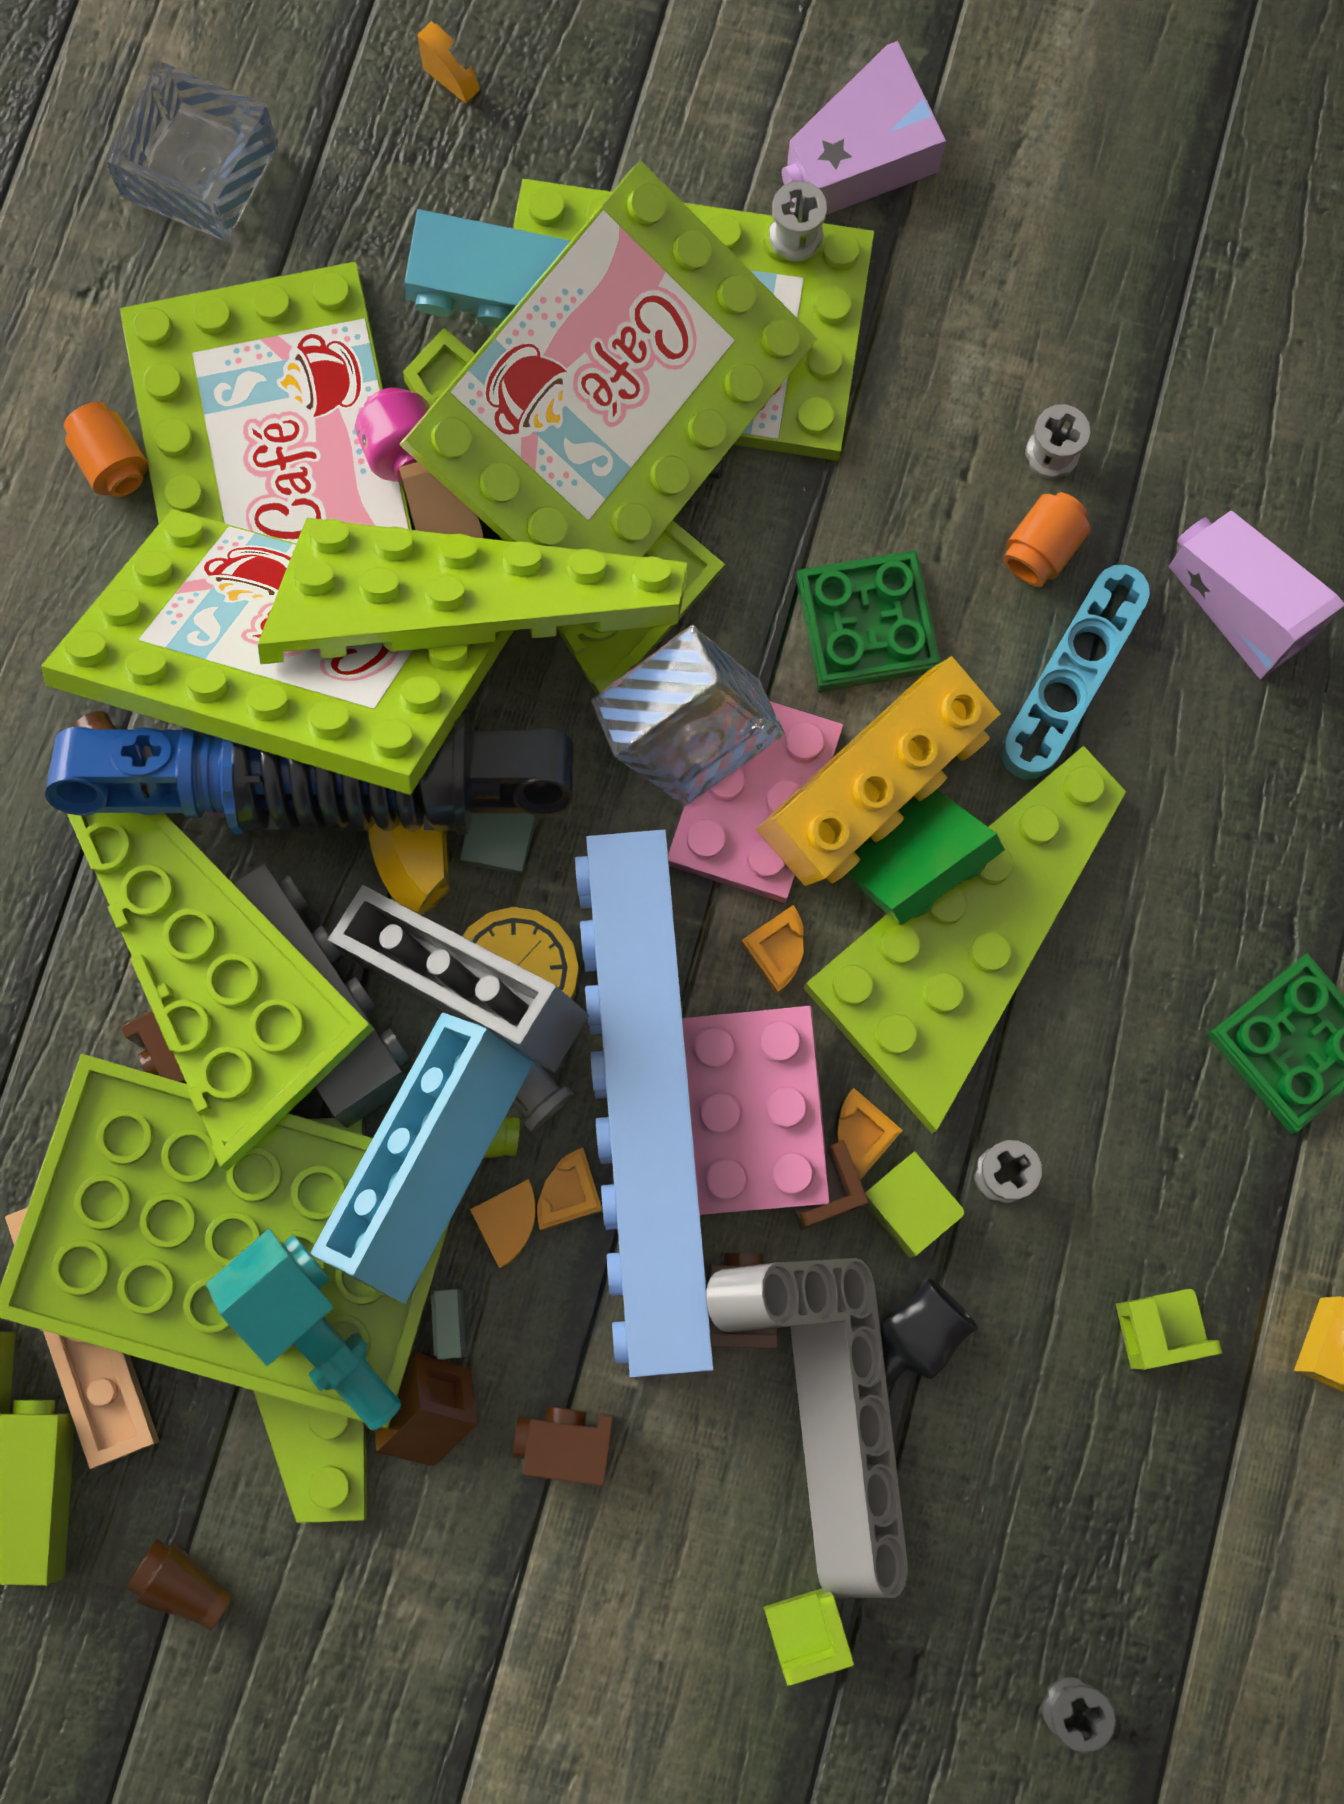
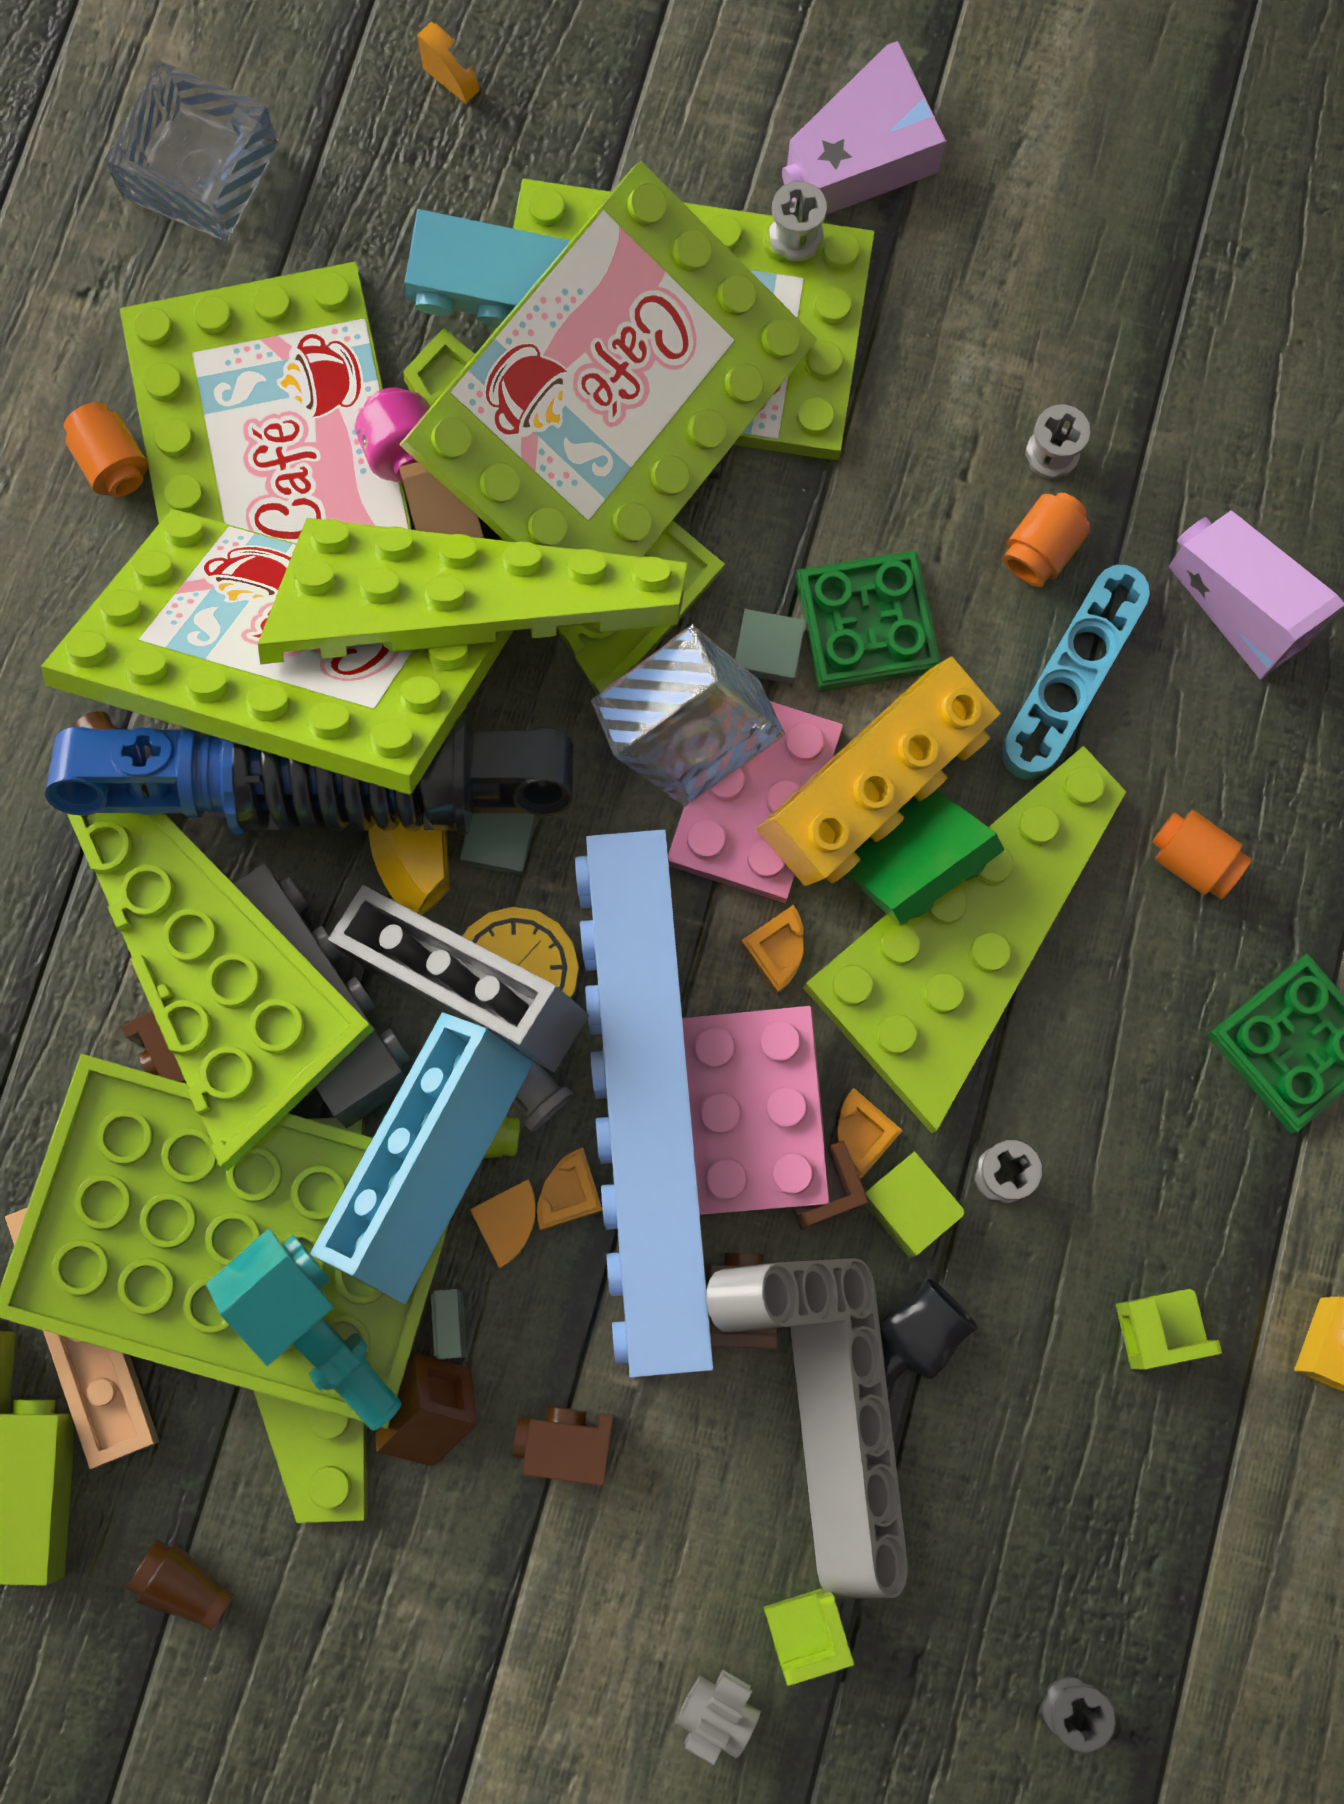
(718, 1717): none -> light grey gear
(770, 645): none -> sand green tile
(1200, 854): none -> orange brick

